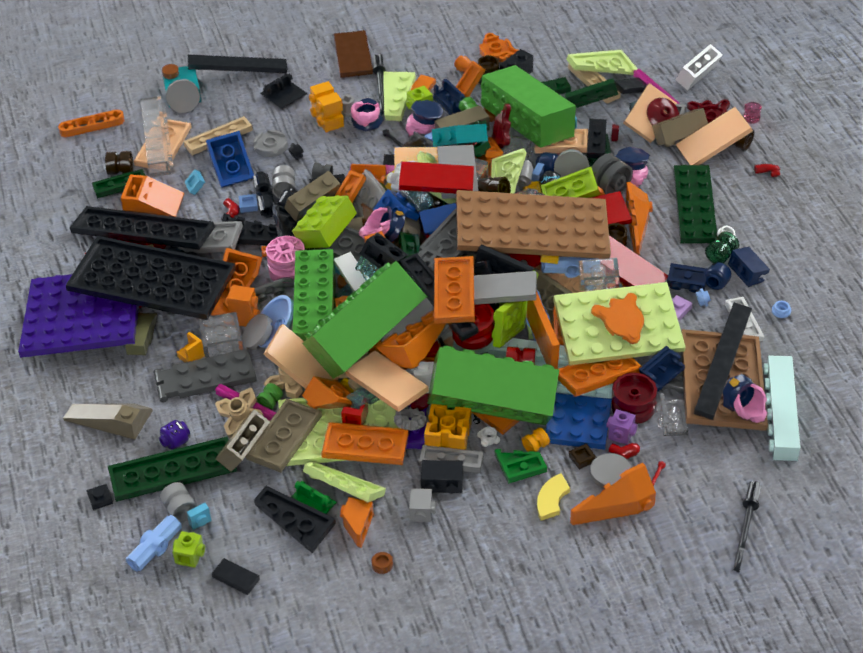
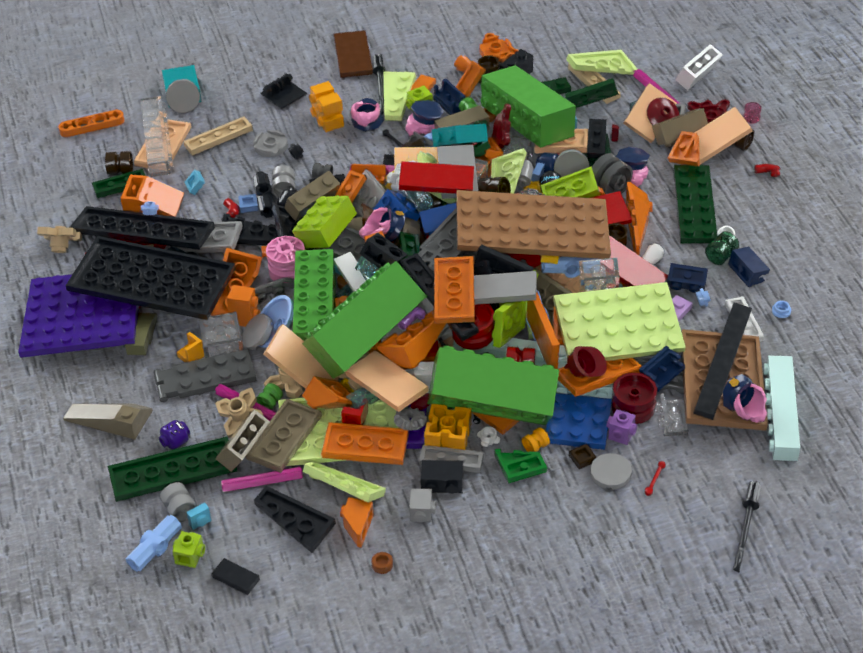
(59, 237): none -> tan plant
(99, 497): black plate -> none
(149, 208): none -> light blue plate
(170, 71): dark orange tile -> none
(229, 159): blue slope -> none
(232, 63): black tile -> none
(261, 479): none -> dark pink axle
(312, 497): green hinge -> none
(347, 102): light grey bush -> none
(416, 313): none -> medium lavender arm
(550, 495): light yellow tile -> none
(586, 362): none -> dark red piece
(622, 317): orange tile -> none
(623, 498): orange wedge -> none
(626, 451): red arm -> none
(630, 85): black tile -> none
(653, 253): none -> white cone
(686, 149): none -> orange wing
(718, 276): dark blue head -> none

